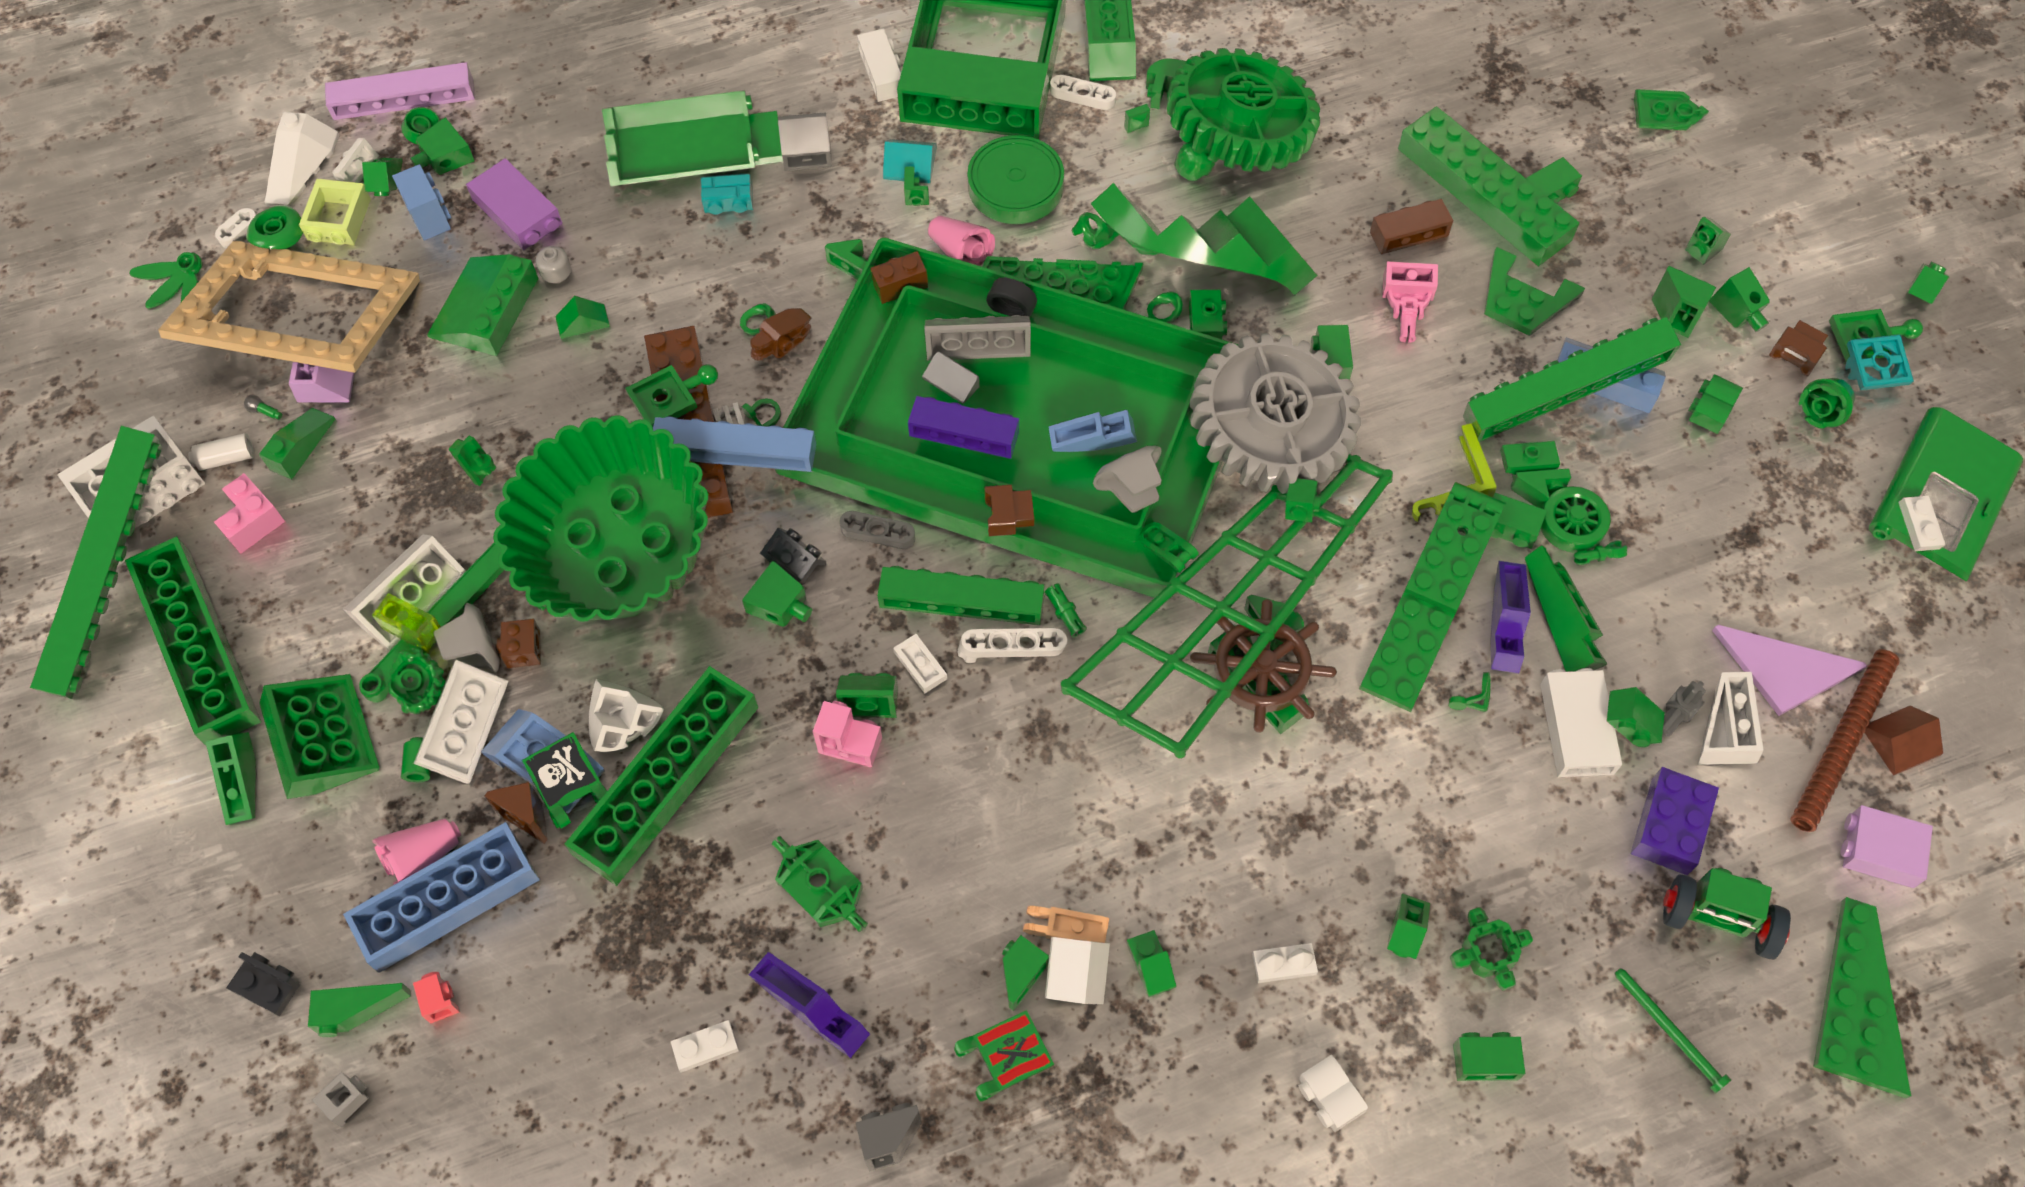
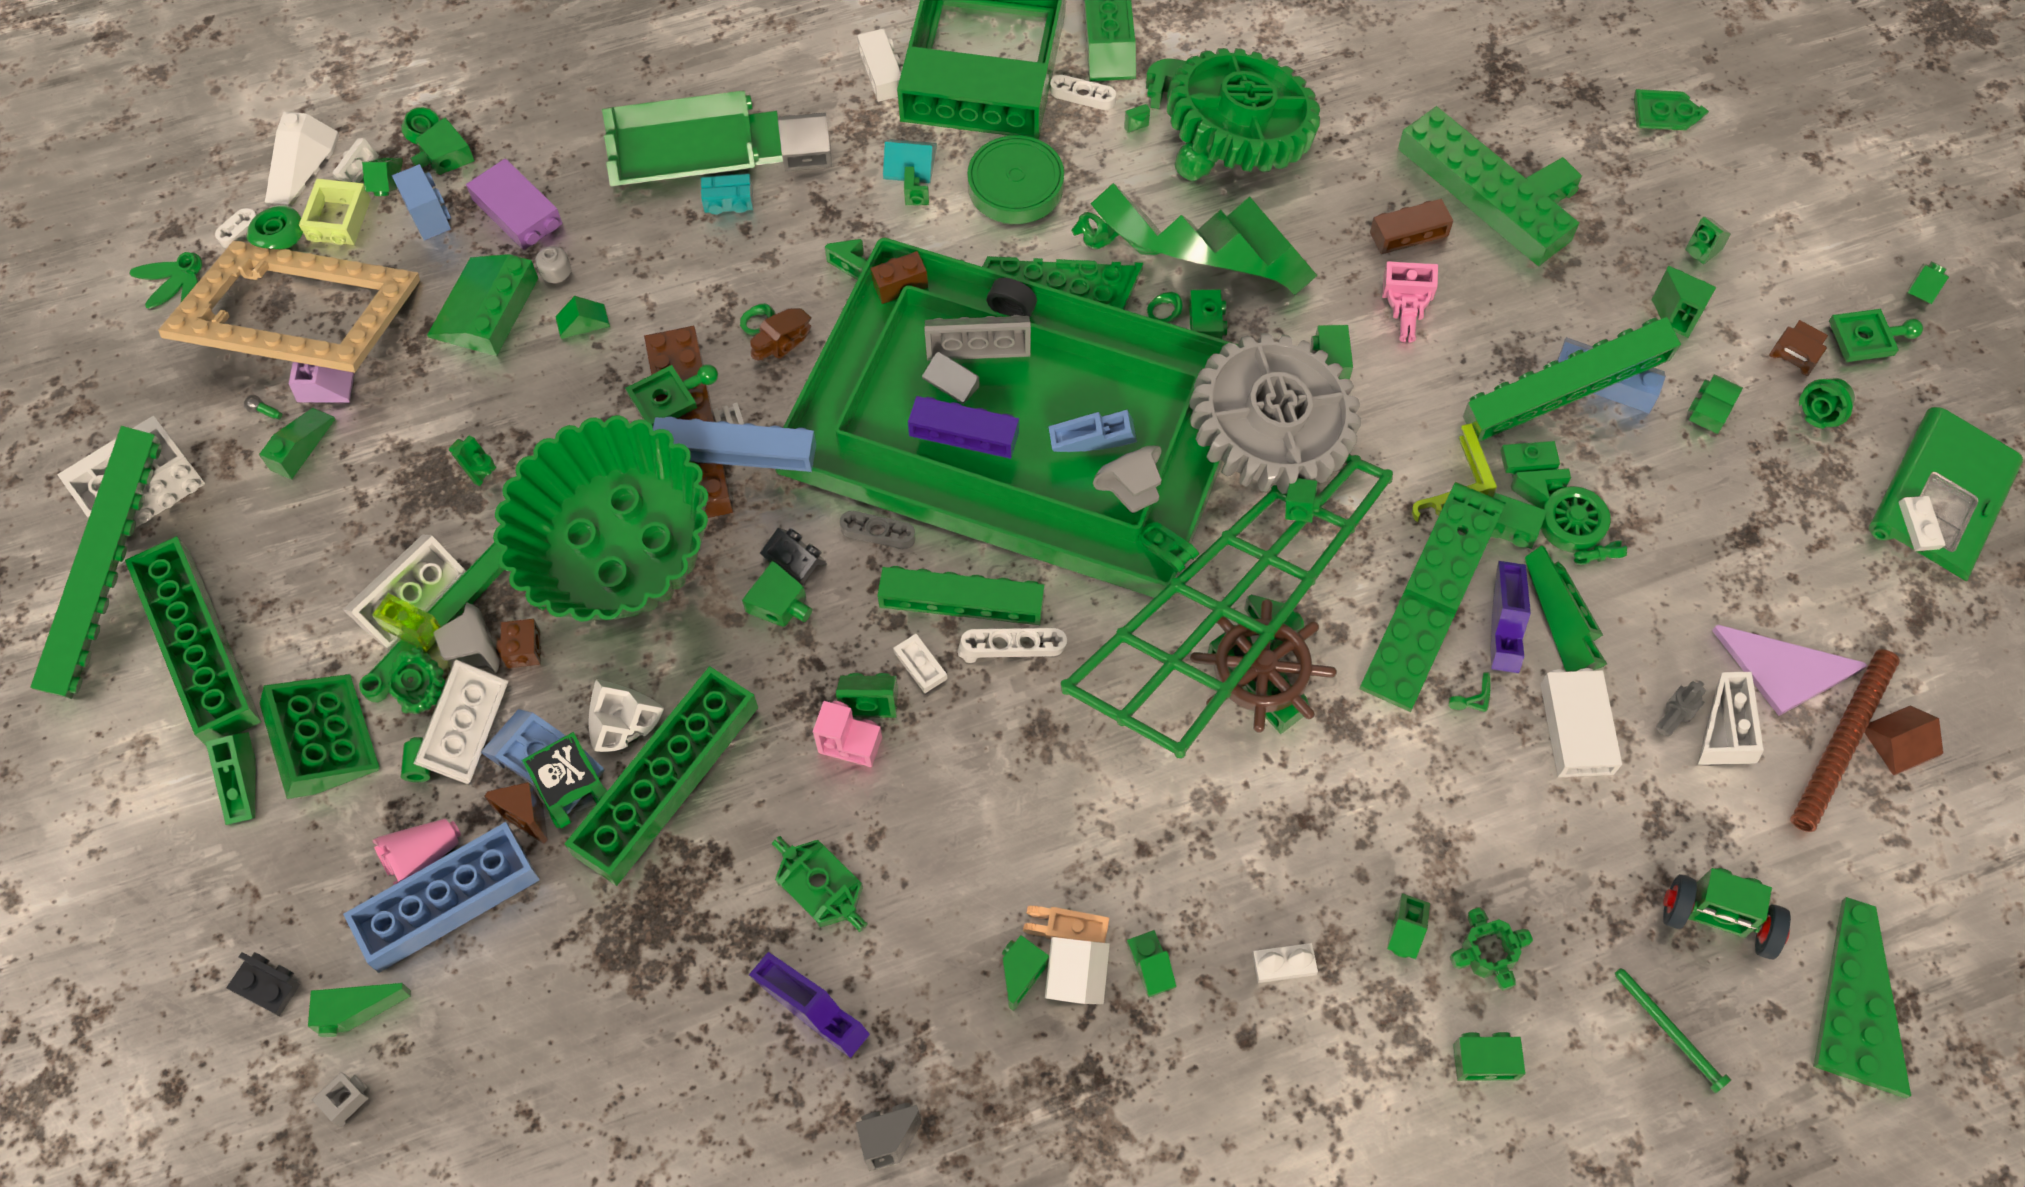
(221, 452): white brick -> none
(250, 518): bright pink brick -> none
(399, 91): lavender brick -> none
(435, 997): coral brick -> none
(704, 1046): white plate -> none
(749, 411): green piece -> none
(962, 239): bright pink cone -> none
(1009, 509): reddish brown piece -> none
(1009, 1051): flag -> none
(1065, 610): green pin -> none
(1332, 1093): white brick -> none
(1519, 303): green wing -> none
(1635, 716): green brick -> none
(1675, 821): dark purple brick -> none
(1742, 300): green torso -> none
(1887, 846): lavender brick -> none
(1898, 357): teal piece -> none

